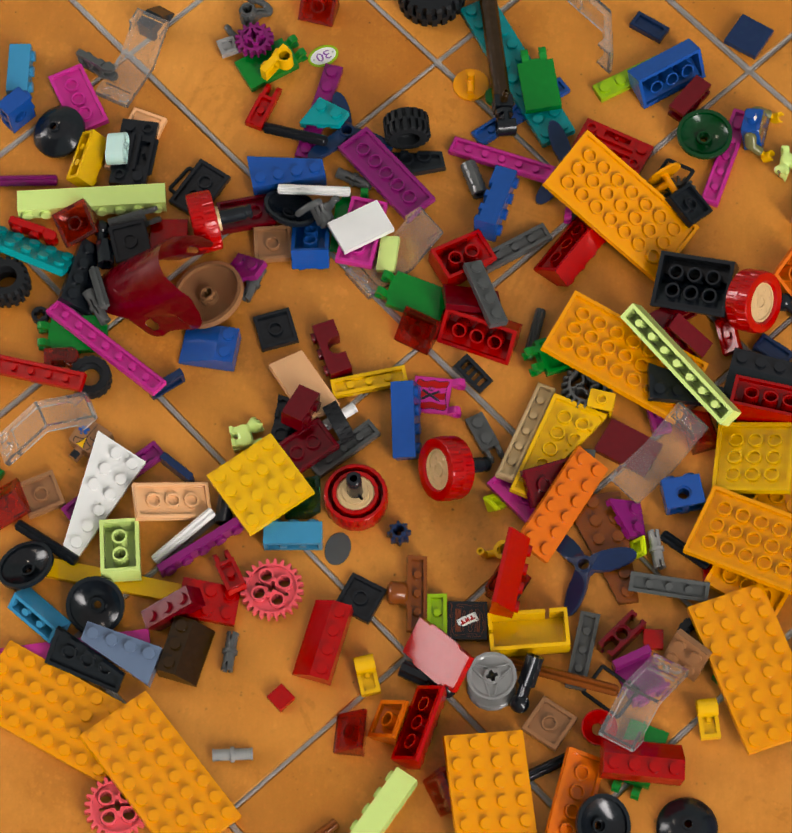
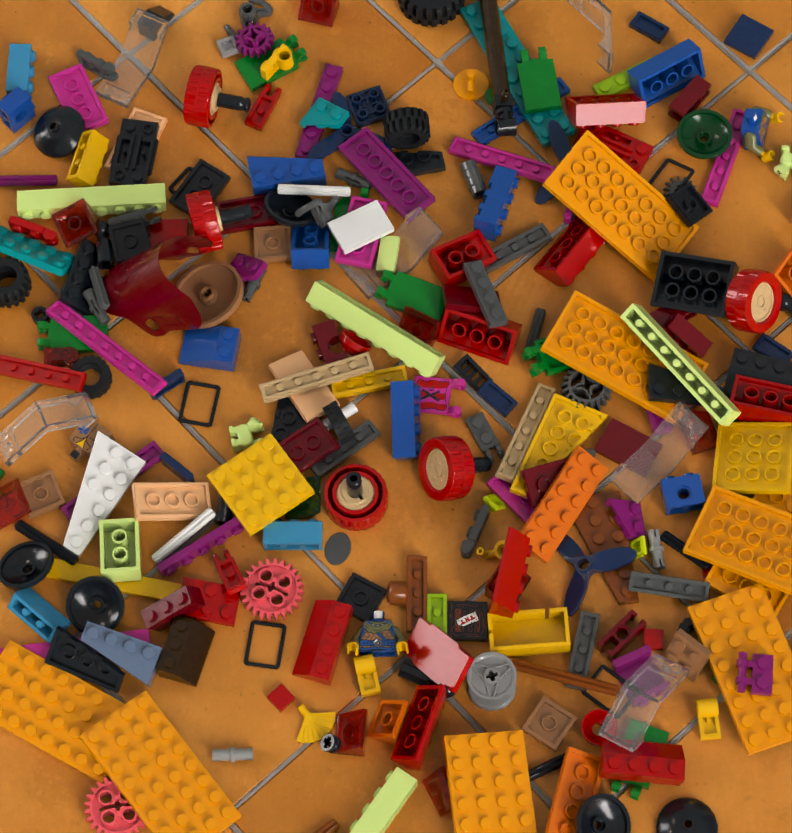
(117, 148): light aqua beam -> none
(185, 398): none -> black piece
(205, 97): none -> red wheel
(229, 651): dark grey pin -> none
(275, 329): black tile -> none
(280, 647): none -> black piece
(295, 134): black axle -> none
(300, 408): dark red brick -> none
(314, 725): none -> yellow hand
(316, 377): none -> tan tile
(323, 55): sticker -> none
(325, 743): none -> black bush
(352, 343): none -> red piece
(368, 106): none -> dark blue tile
(375, 328): none -> yellowish green brick
(378, 638): none -> torso
(403, 538): dark blue gear -> none
(474, 533): none -> dark grey hinge
(497, 398): none -> dark blue tile
(527, 680): black piece -> none
(601, 400): yellow bracket -> none
(605, 110): none -> slope
(665, 175): light orange shield -> none
(728, 336): red plate -> none
(761, 674): none -> magenta plate

